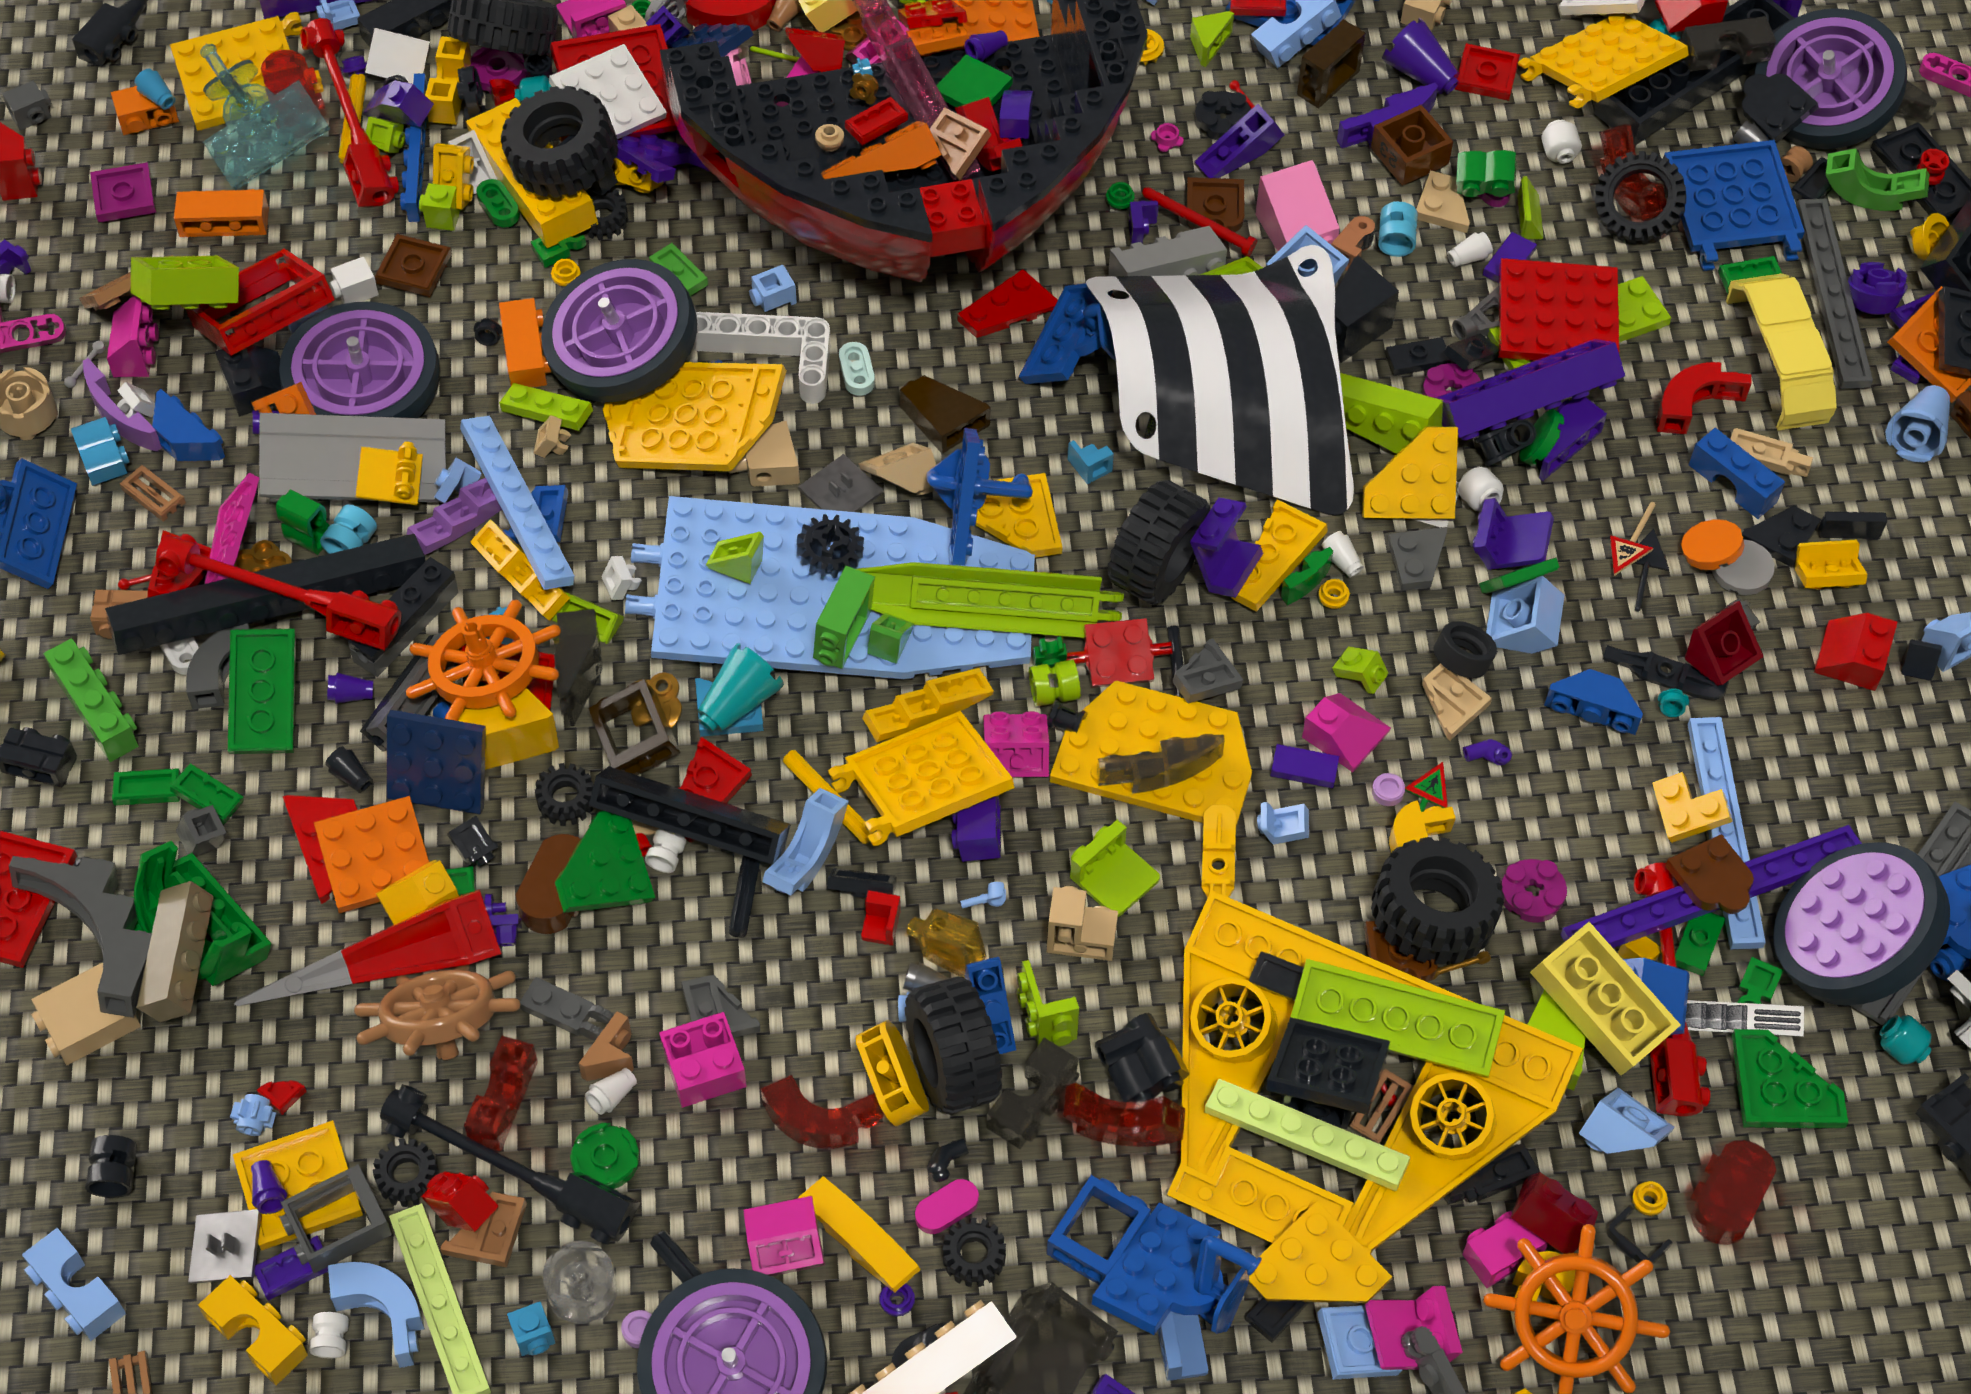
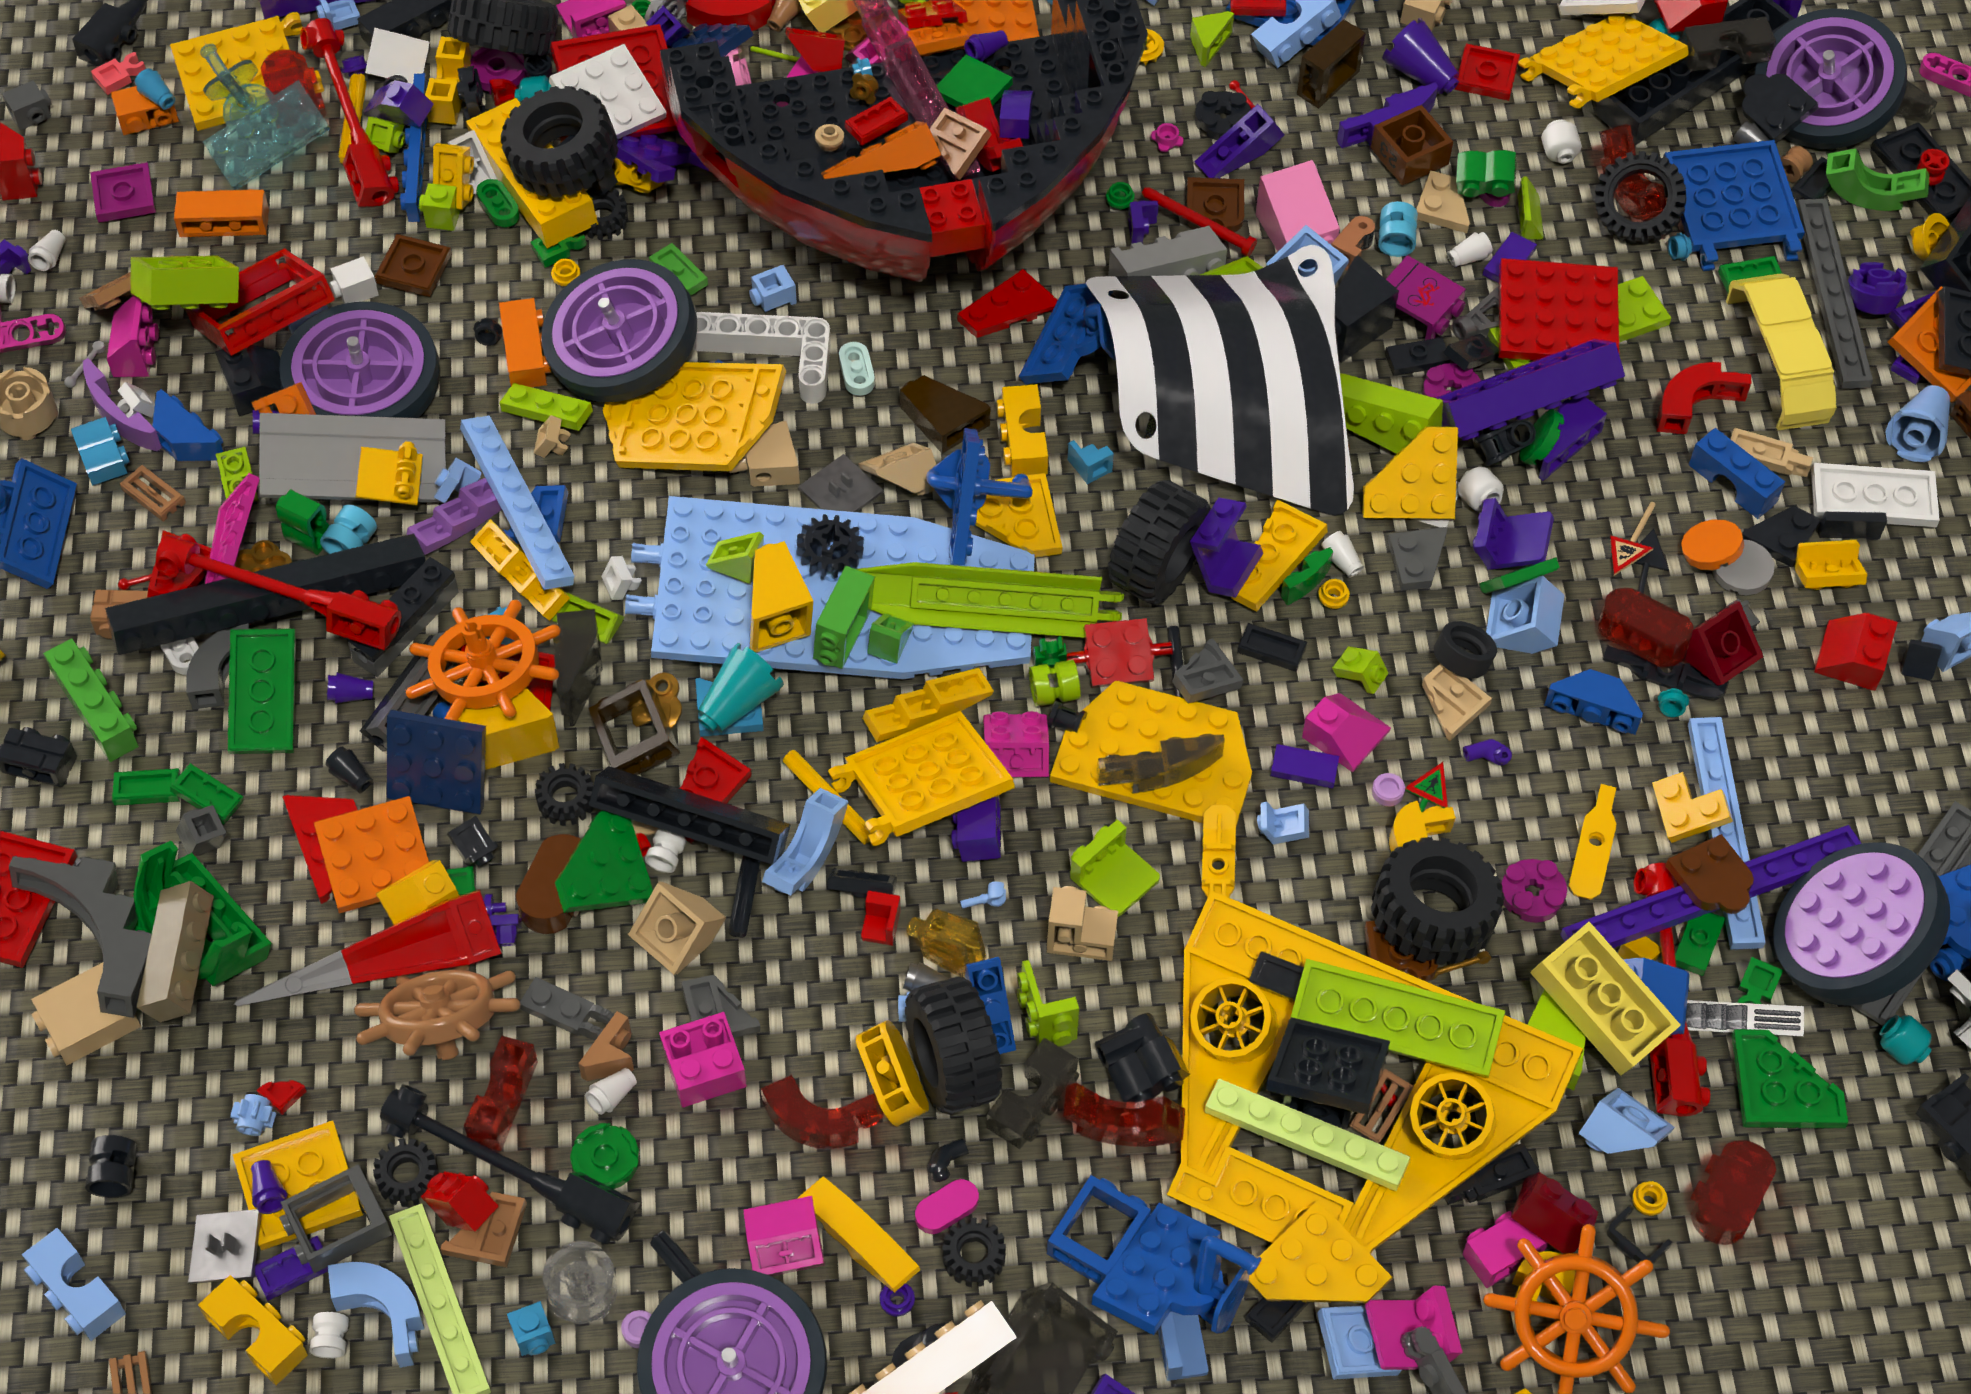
(46, 251): none -> white cone
(116, 75): none -> coral plate
(233, 468): none -> lime slope
(676, 926): none -> tan slope
(779, 599): none -> yellow slope
(1024, 450): none -> yellow arch
(1272, 647): none -> black tile
(1427, 295): none -> magenta panel
(1592, 860): none -> yellow piece
(1645, 627): none -> clear red brick
(1679, 246): none -> dark azure plate
(1902, 494): none -> white plate

